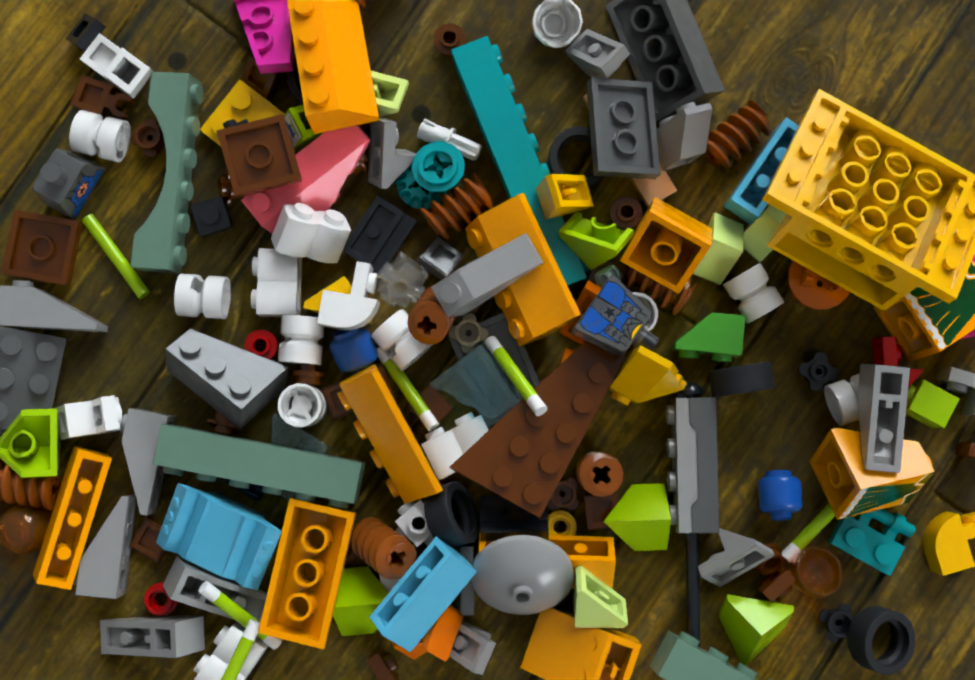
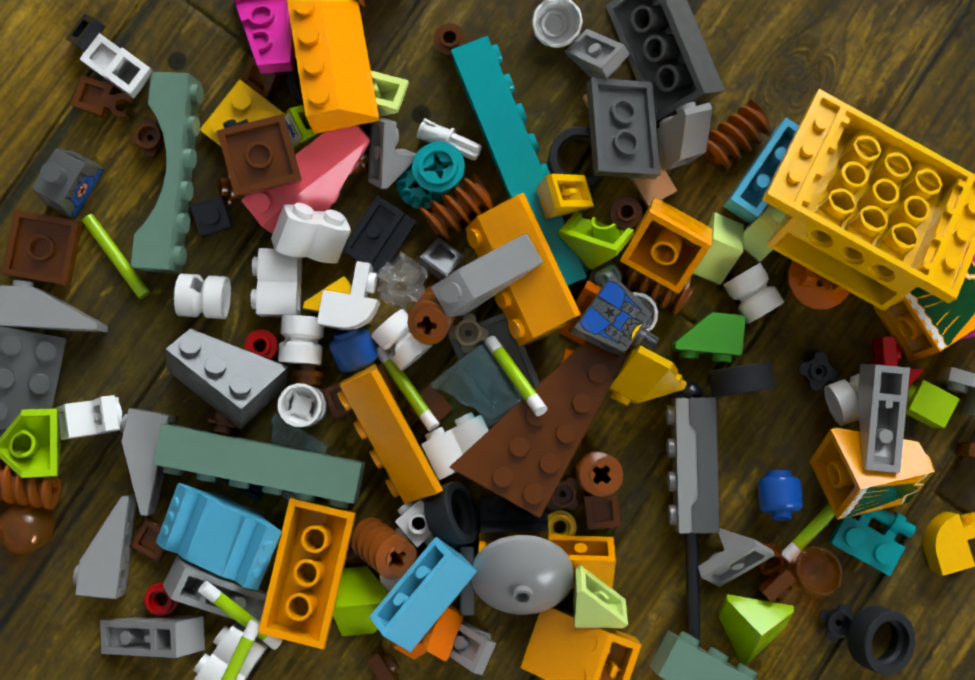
(71, 518): light orange brick -> none
(95, 135): white wheel -> none
(642, 517): lime slope -> none

